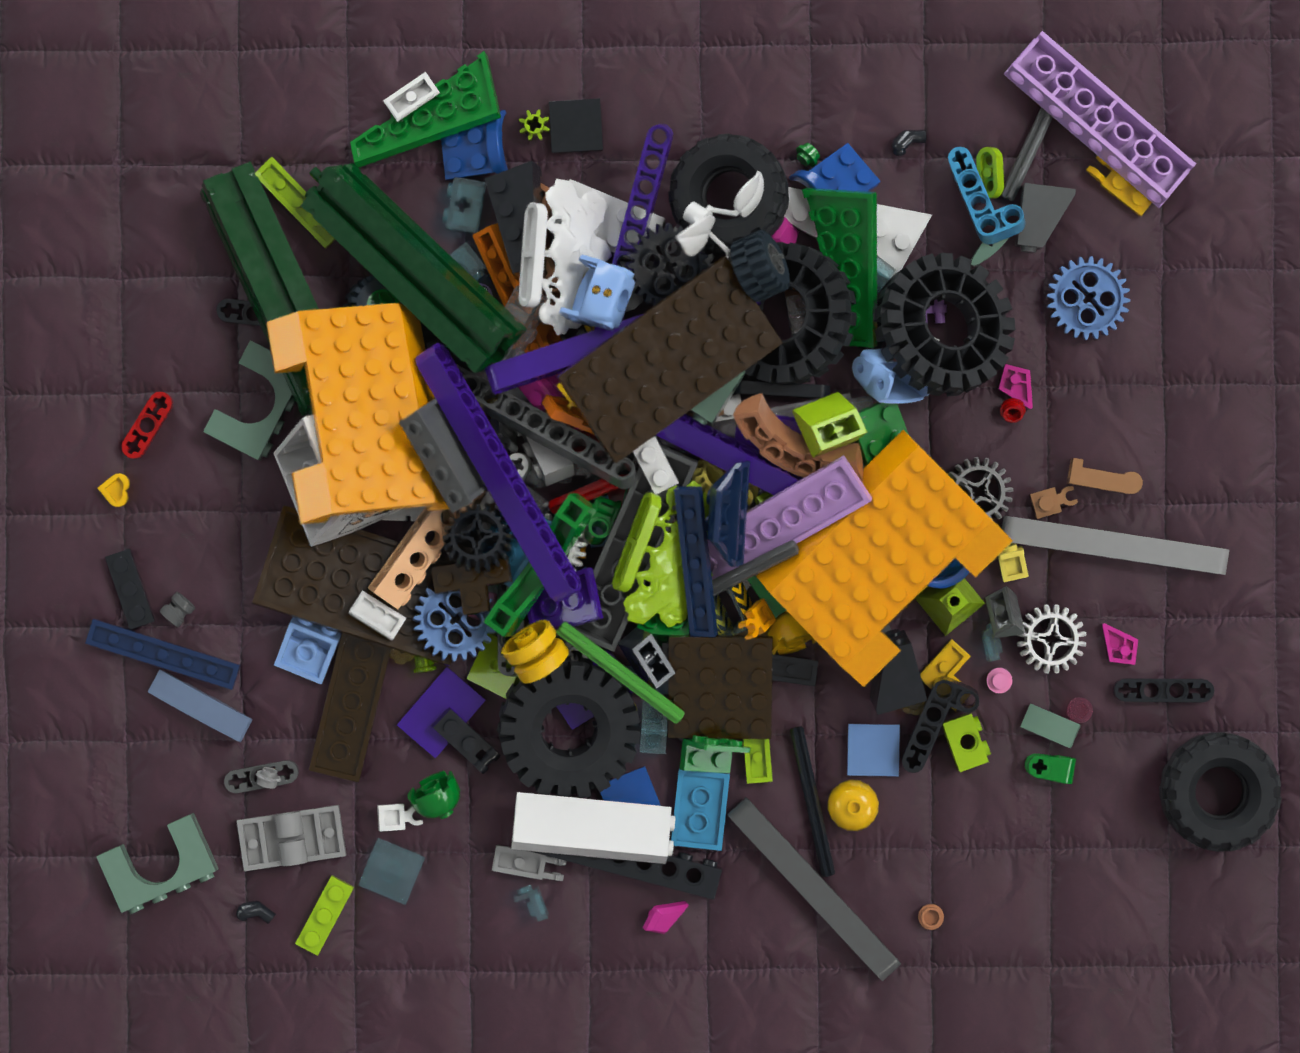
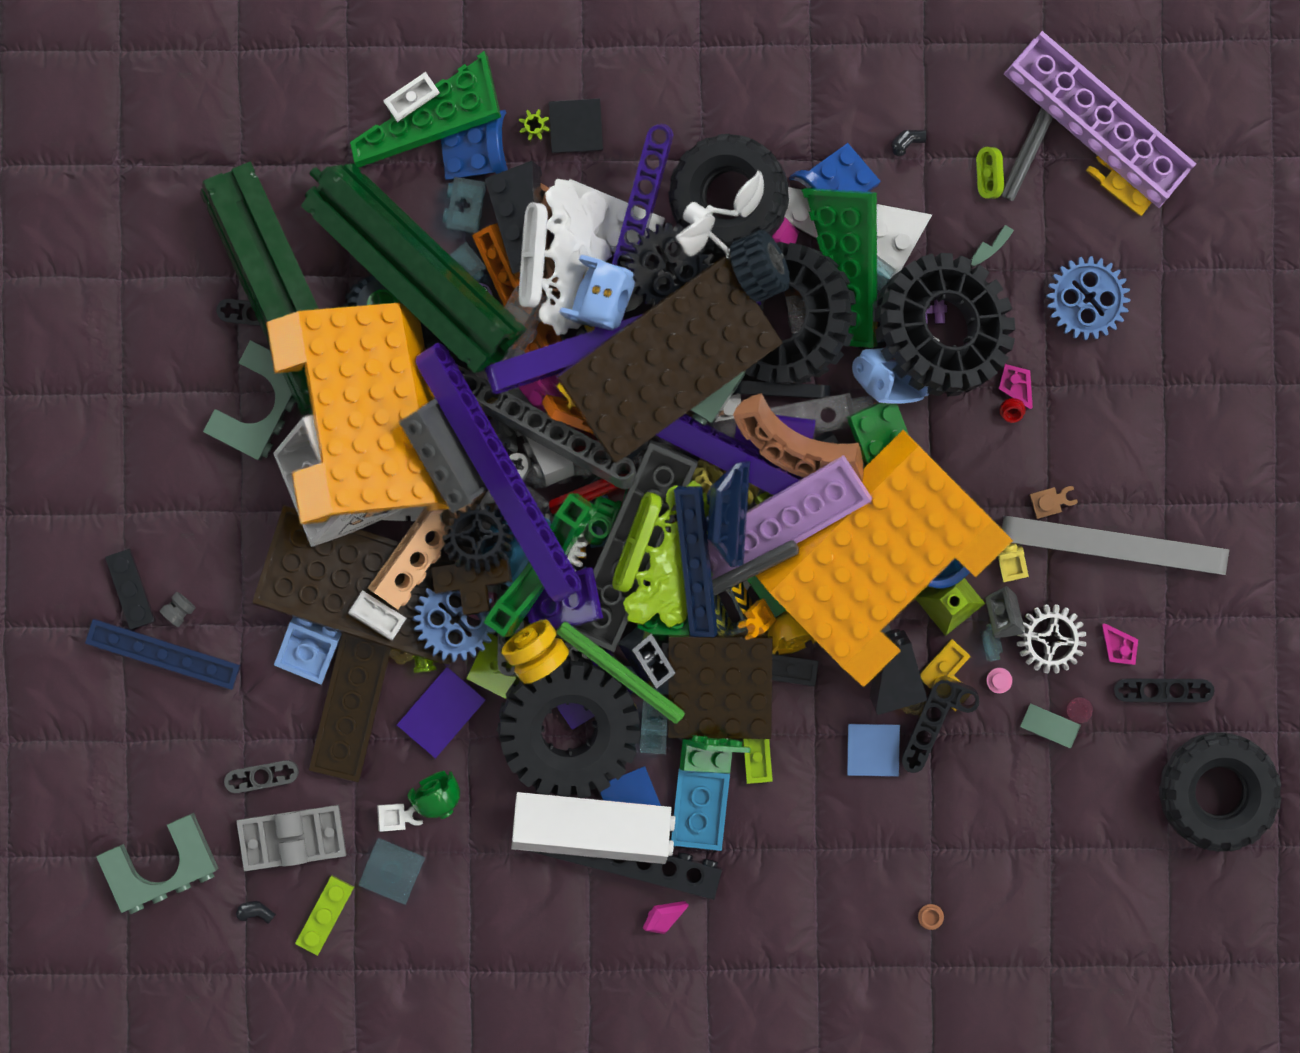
(116, 490): yellow tile -> none
(151, 435): red beam -> none
(200, 705): sand blue slope -> none
(268, 777): light grey plate -> none
(291, 195): lime plate -> none
(465, 740): black plate -> none
(525, 863): light grey hinge -> none
(536, 905): clear light blue bracket -> none
(655, 465): white plate -> none
(807, 154): green plate -> none
(812, 801): black axle -> none
(814, 889): dark grey beam -> none
(829, 424): lime slope -> none
(853, 805): yellow cylinder -> none
(966, 757): lime brick -> none
(978, 194): dark azure beam -> none
(990, 472): light grey gear -> none
(1042, 211): dark grey slope -> none
(1055, 768): green piece -> none
(1122, 483): medium nougat leg -> none

